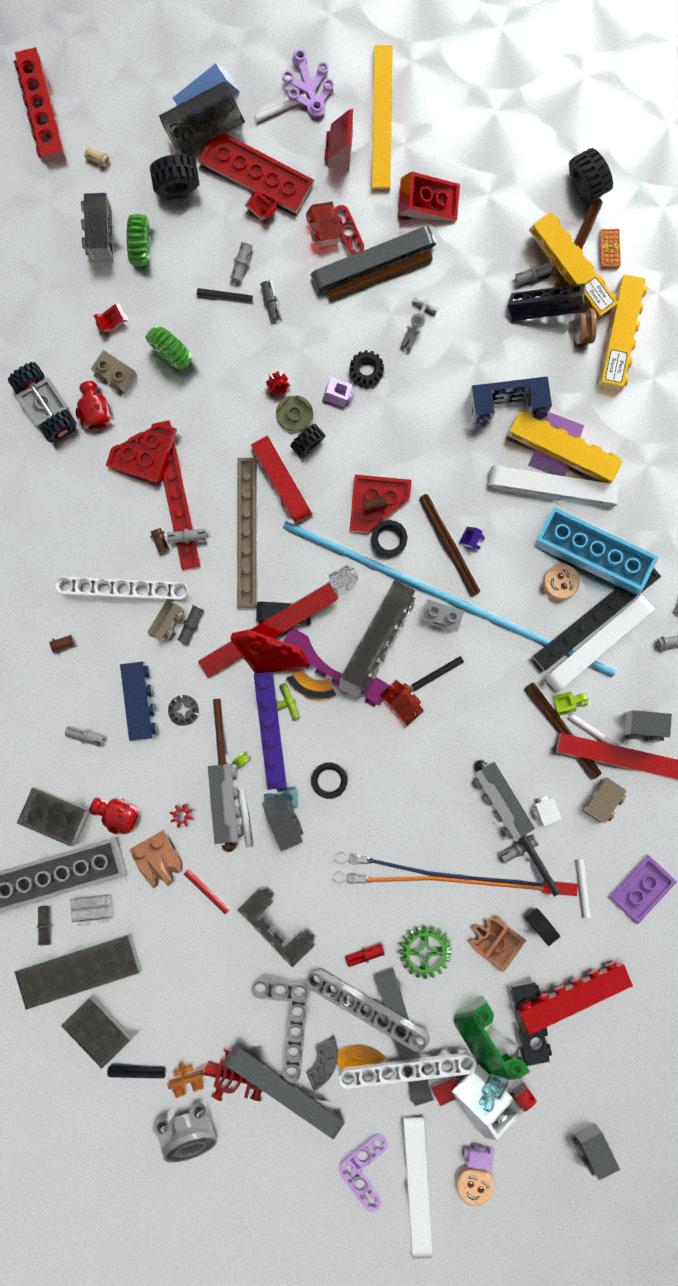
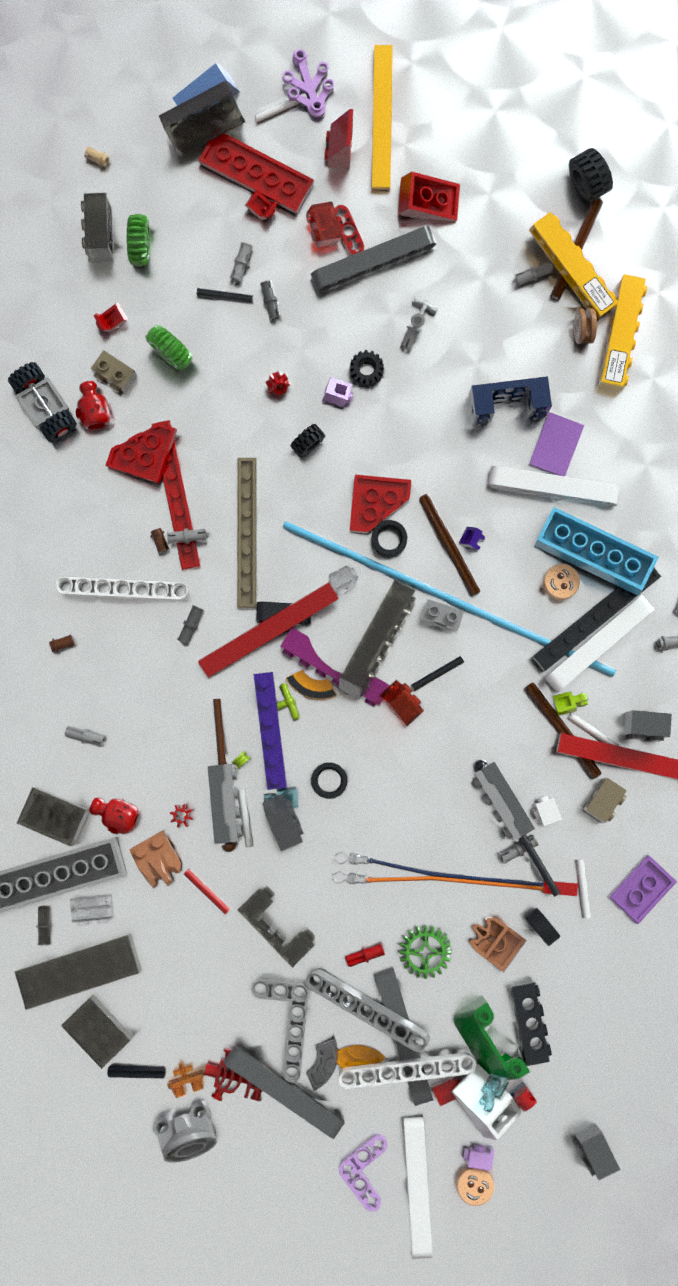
(30, 60): red brick -> none
(137, 701): dark blue brick -> none
(165, 620): dark tan bracket -> none
(174, 175): black tyre -> none
(190, 715): dark grey gear -> none
(266, 653): red plate -> none
(281, 479): red beam -> none
(294, 414): olive tile -> none
(375, 503): reddish brown pin -> none
(380, 275): reddish brown axle -> none
(548, 303): black fence -> none
(564, 447): yellow brick -> none
(573, 998): red brick -> none
(610, 247): orange tile -> none

